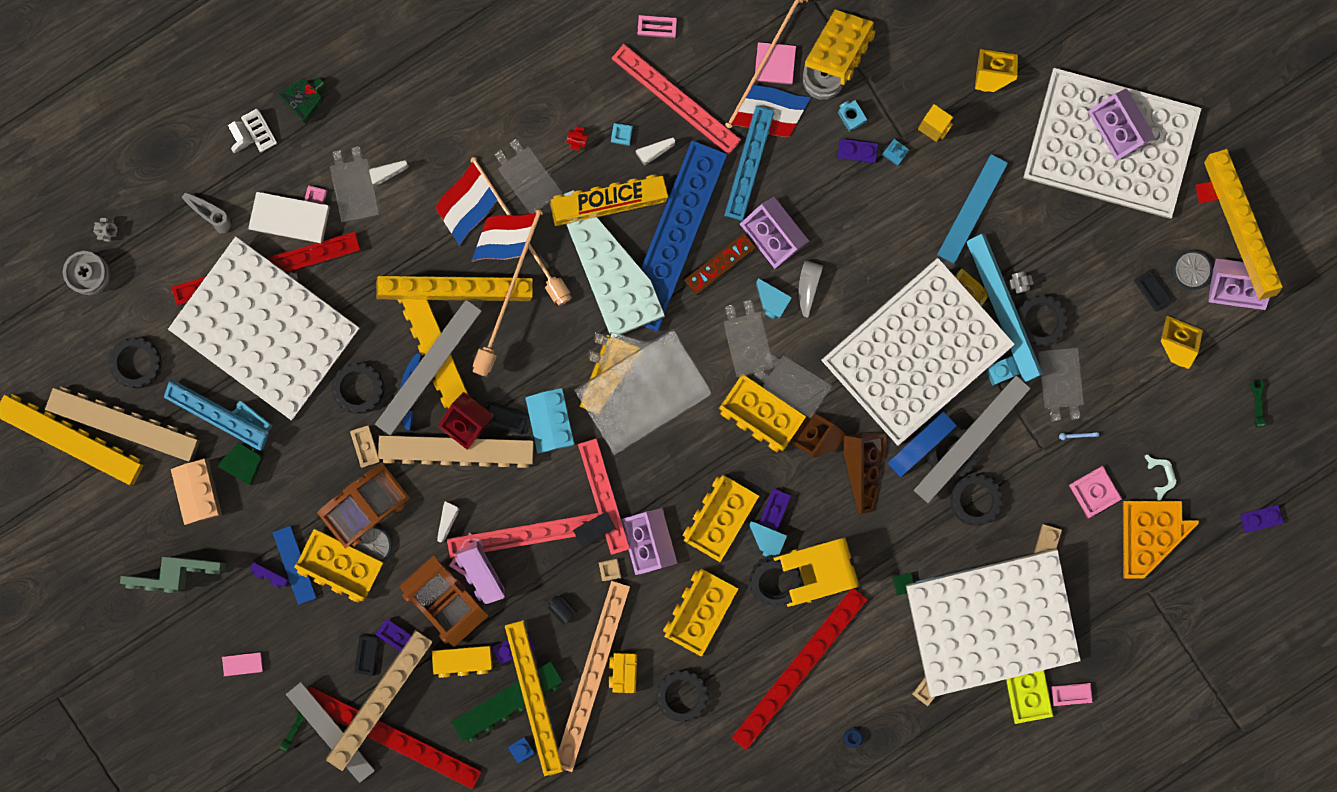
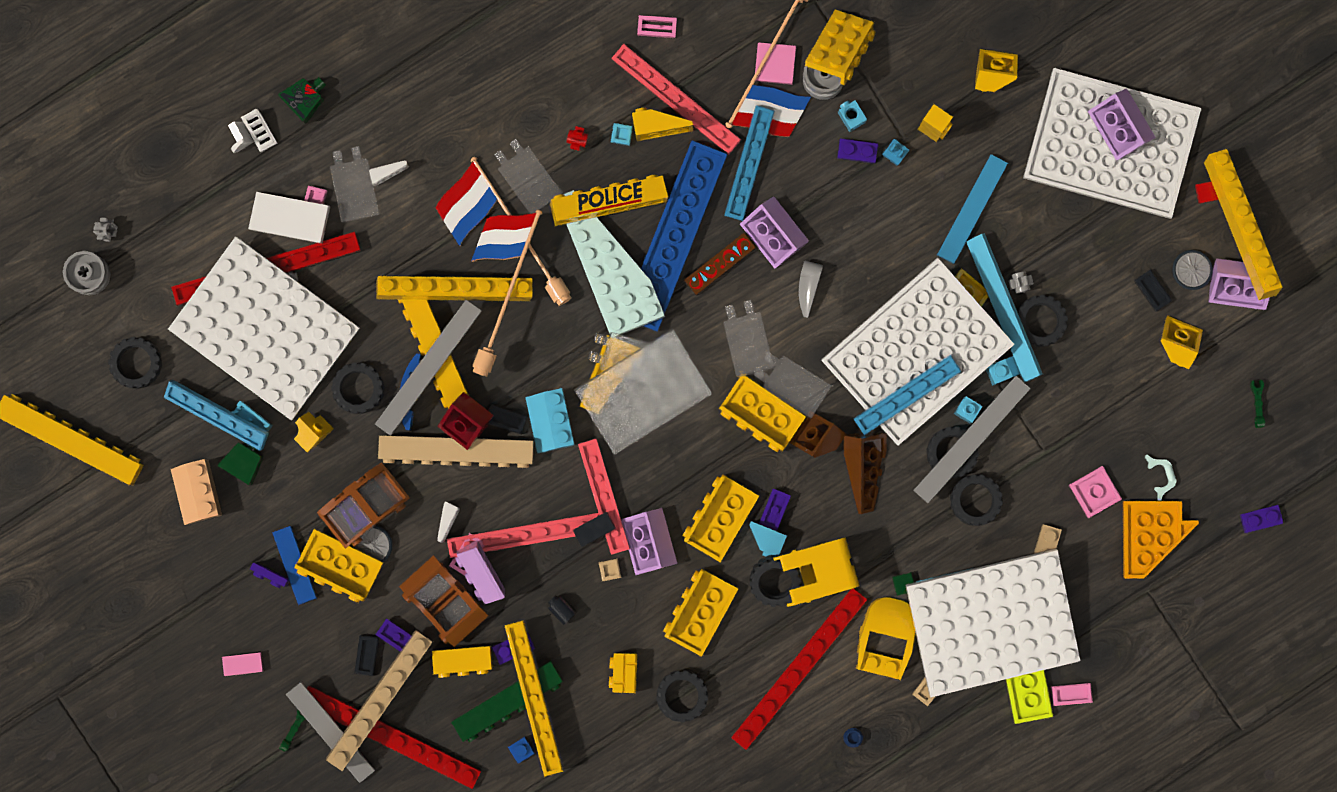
(122, 424): tan brick -> none
(173, 574): sand green bracket -> none
(209, 213): light grey piece -> none
(311, 431): none -> yellow brick
(365, 446): tan plate -> none
(592, 674): light nougat plate -> none
(652, 151): white slope -> none
(655, 124): none -> yellow slope
(772, 299): medium azure slope -> none
(889, 618): none -> yellow slope
(907, 394): none -> dark azure tile
(922, 444): blue slope -> none
(968, 410): none -> medium azure brick
(1061, 381): clear tile -> none
(1063, 436): light blue hinge -> none

